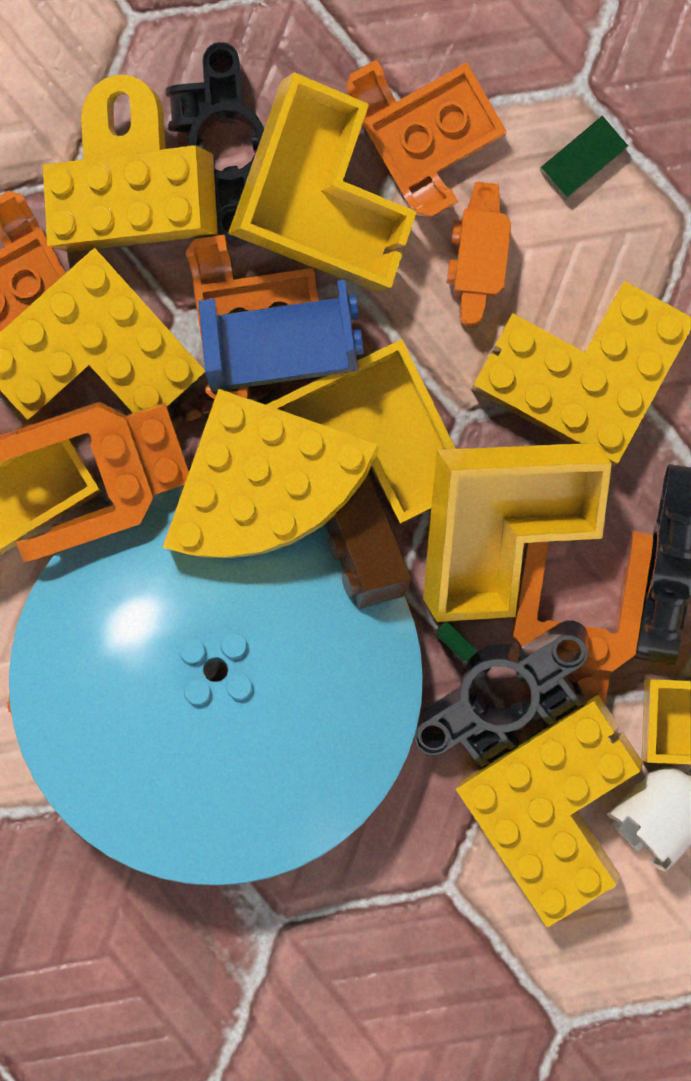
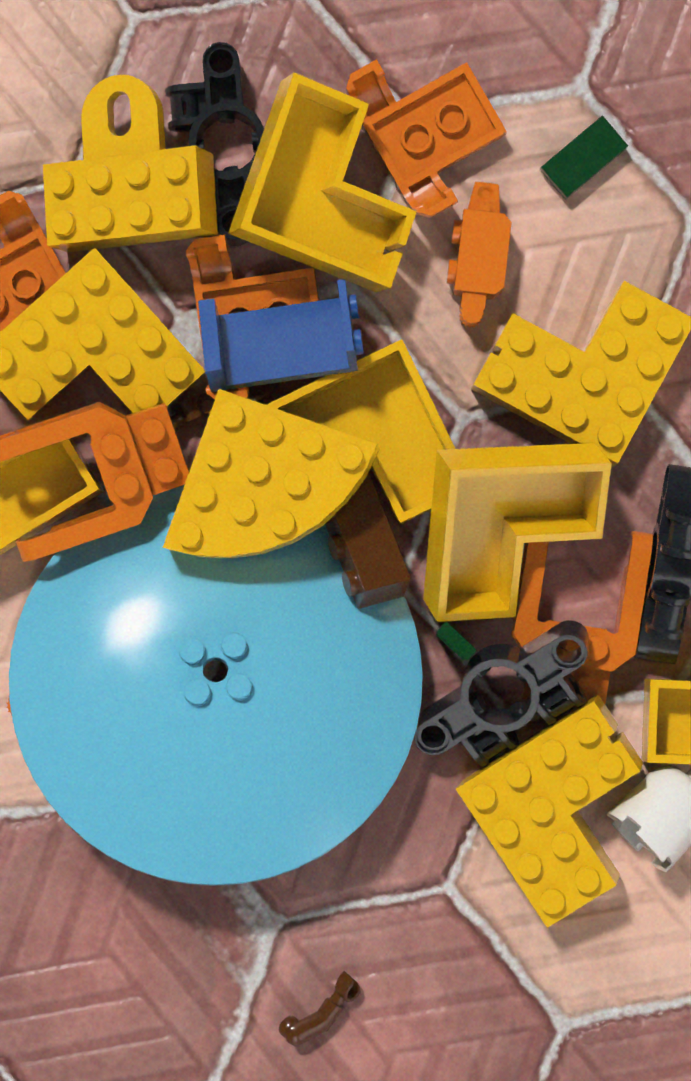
(303, 1030): none -> reddish brown arm

